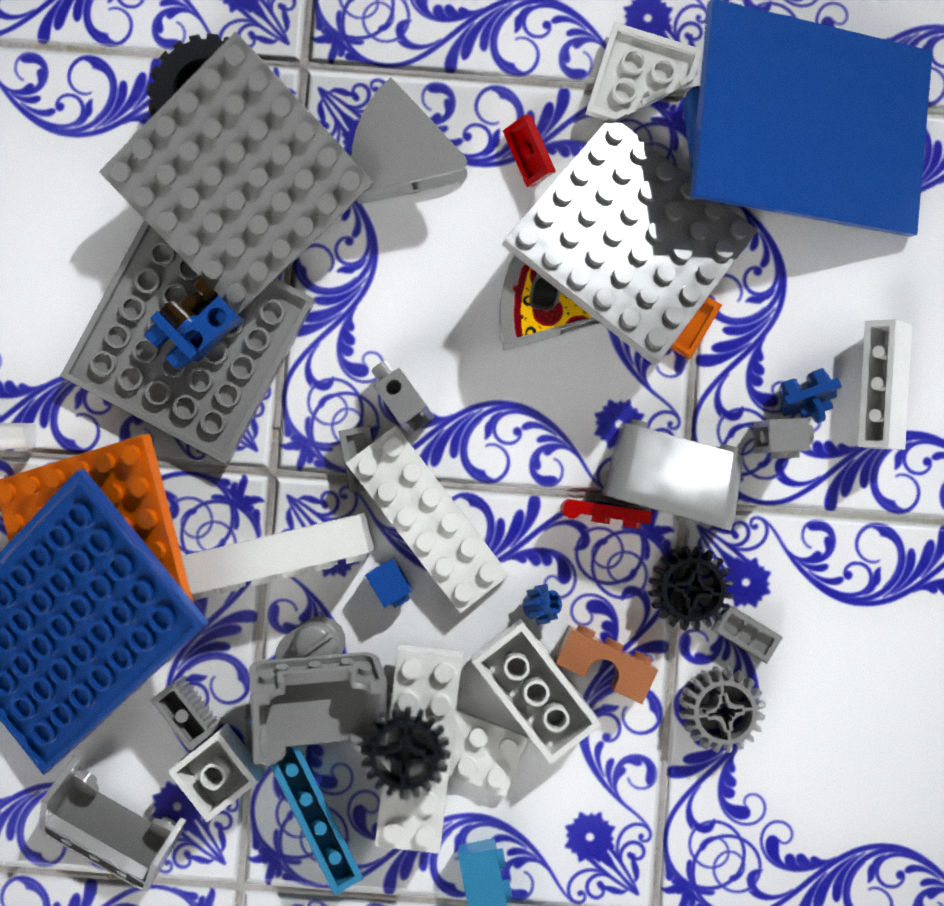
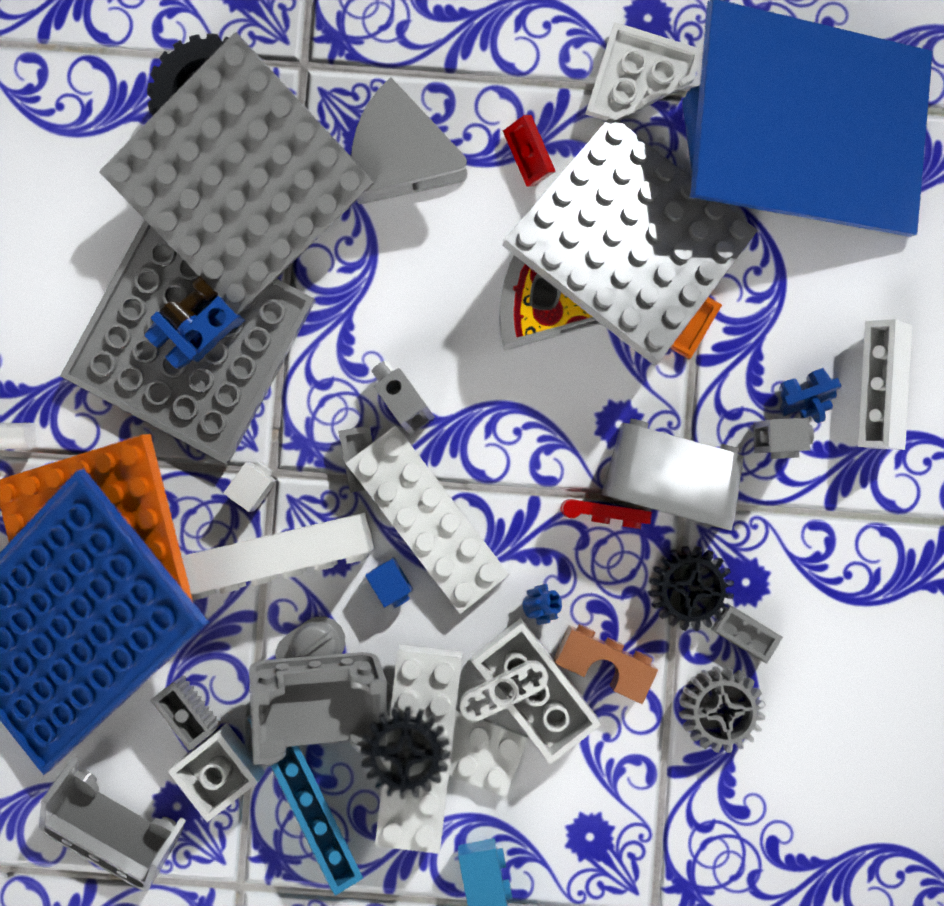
(250, 486): none -> white brick
(478, 694): none -> white beam

